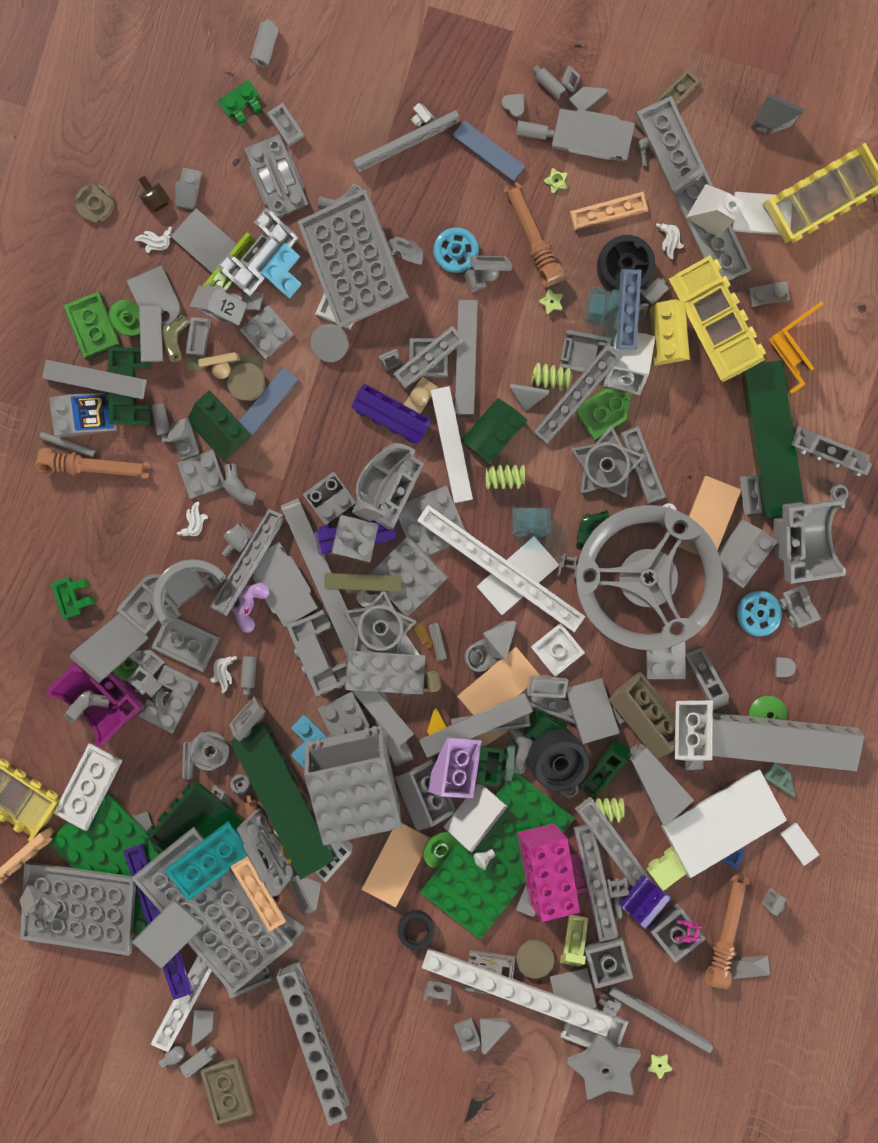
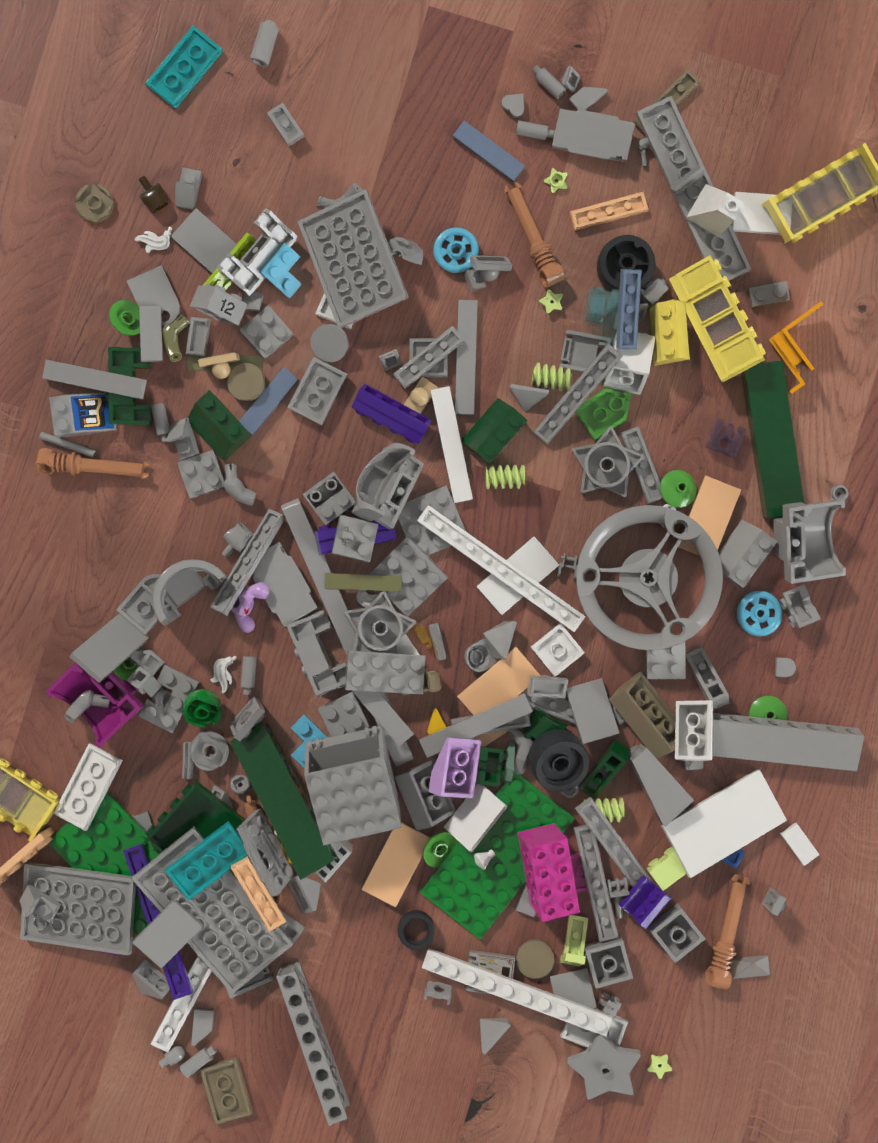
(67, 598): green plate -> none
(91, 325): bright green tile -> none
(151, 980): none -> light grey slope
(184, 67): none -> teal tile
(186, 643): light grey tile -> none
(195, 522): white piece -> none
(202, 708): none -> green cylinder
(238, 100): green plate -> none
(276, 177): light grey piece -> none
(317, 391): none -> light grey plate
(406, 141): light grey tile -> none
(422, 116): white tile -> none
(467, 1035): light grey bracket -> none
(531, 521): clear light blue brick -> none
(586, 526): dark green arm -> none
(660, 1017): light grey tile -> none
(670, 488): none -> bright green dish
(672, 239): white piece -> none
(688, 938): dark pink piece -> none
(733, 443): none -> brick
(751, 494): light grey plate -> none
(776, 115): dark grey slope -> none
(780, 777): sand green tile -> none
(835, 452): light grey bracket -> none

